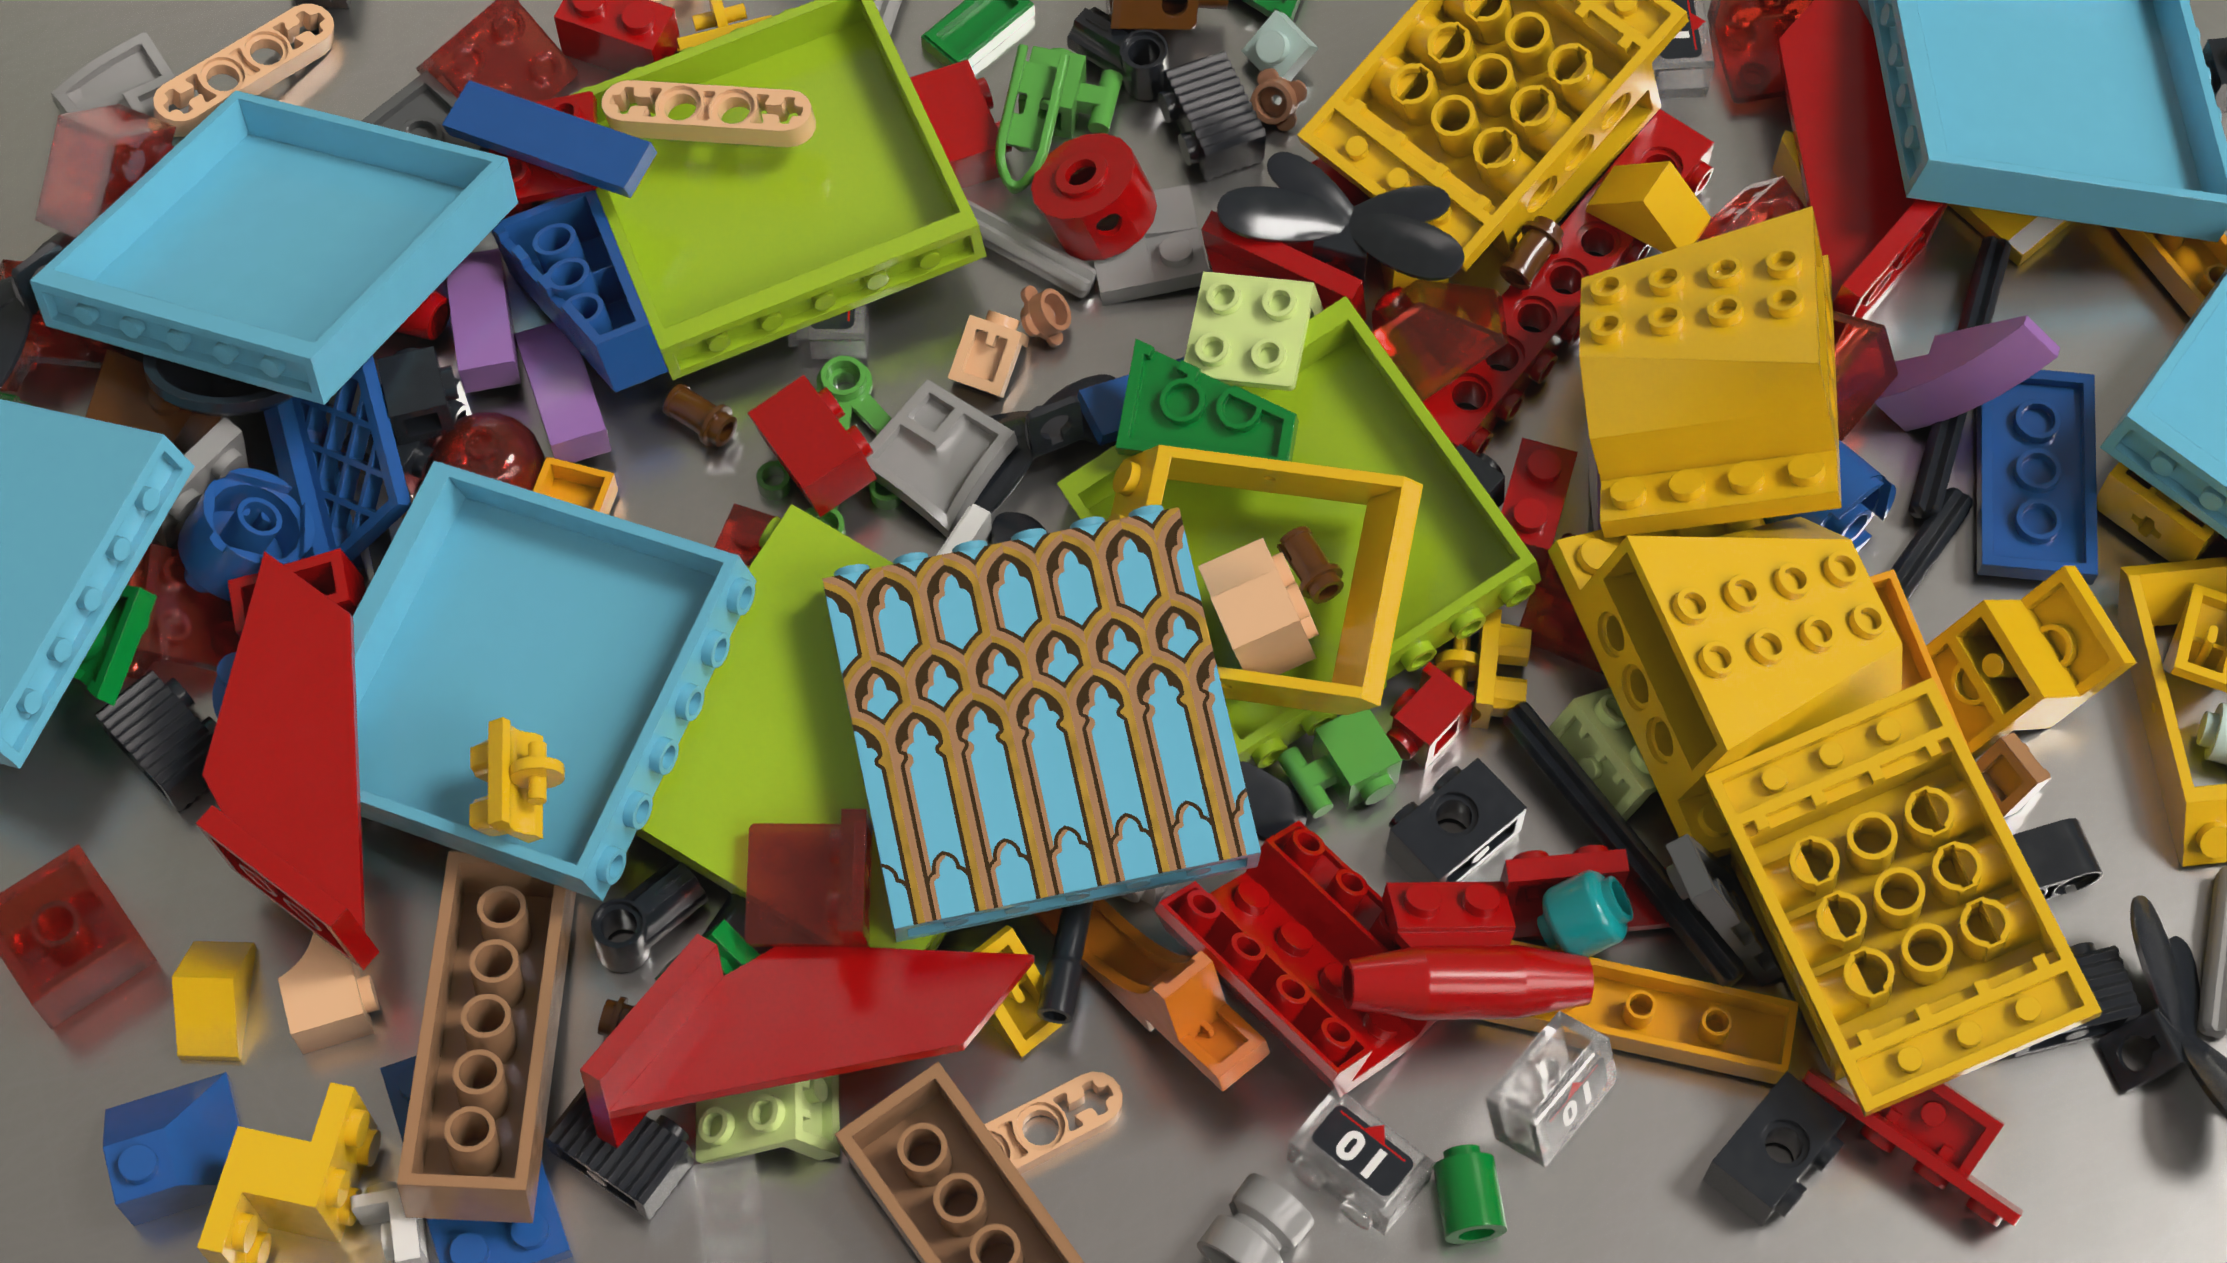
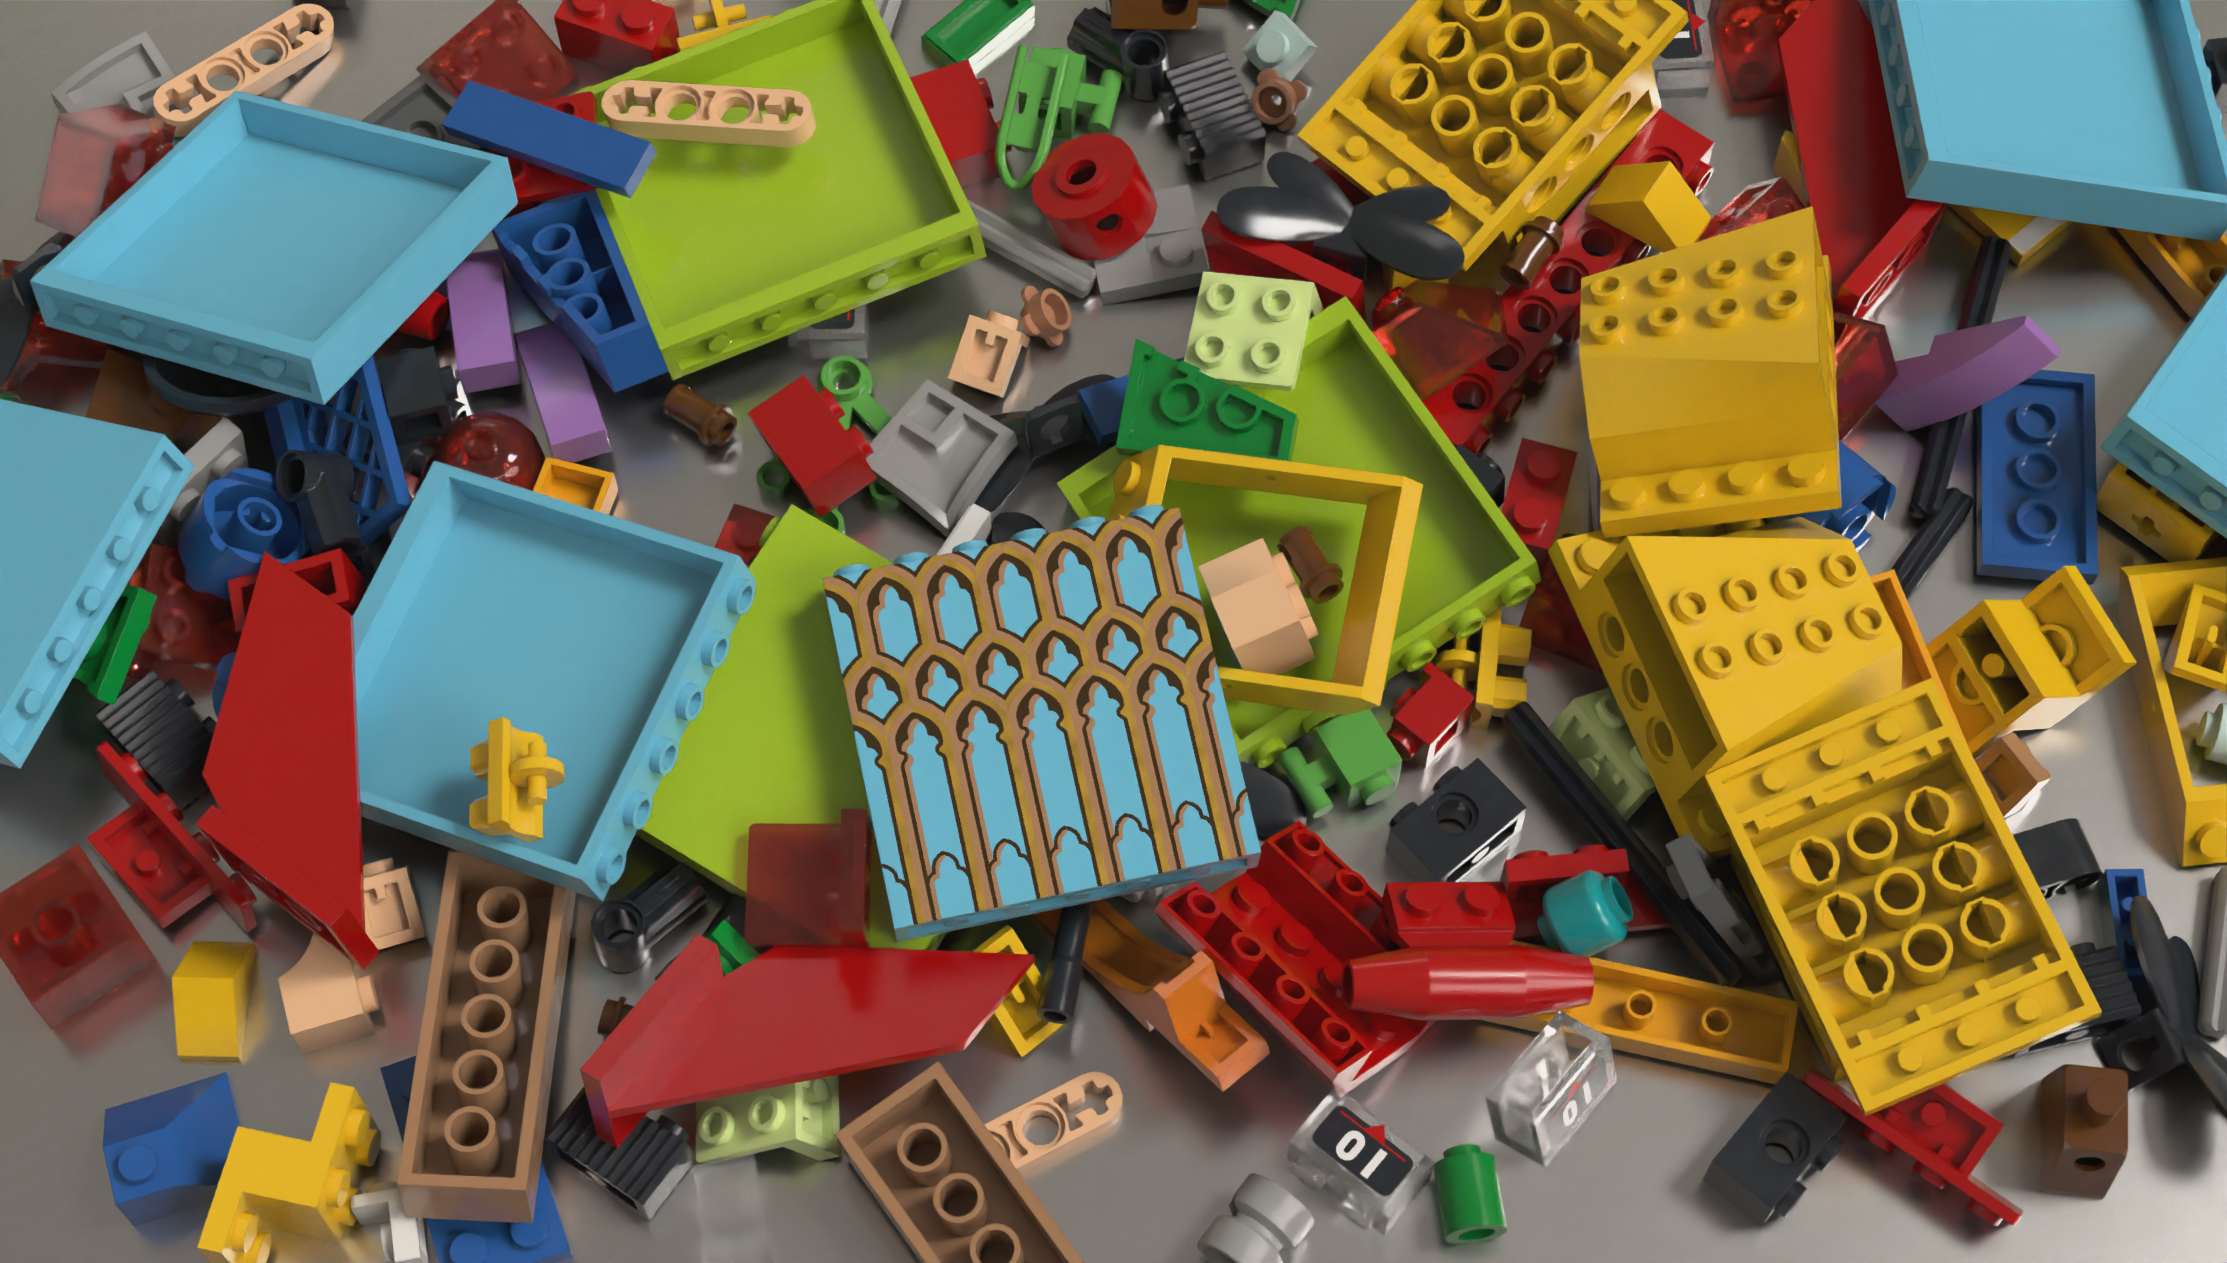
(157, 855): none -> red bracket
(322, 492): none -> black piece
(390, 904): none -> light nougat bracket
(2083, 1117): none -> reddish brown torso
(2115, 896): none -> blue piece

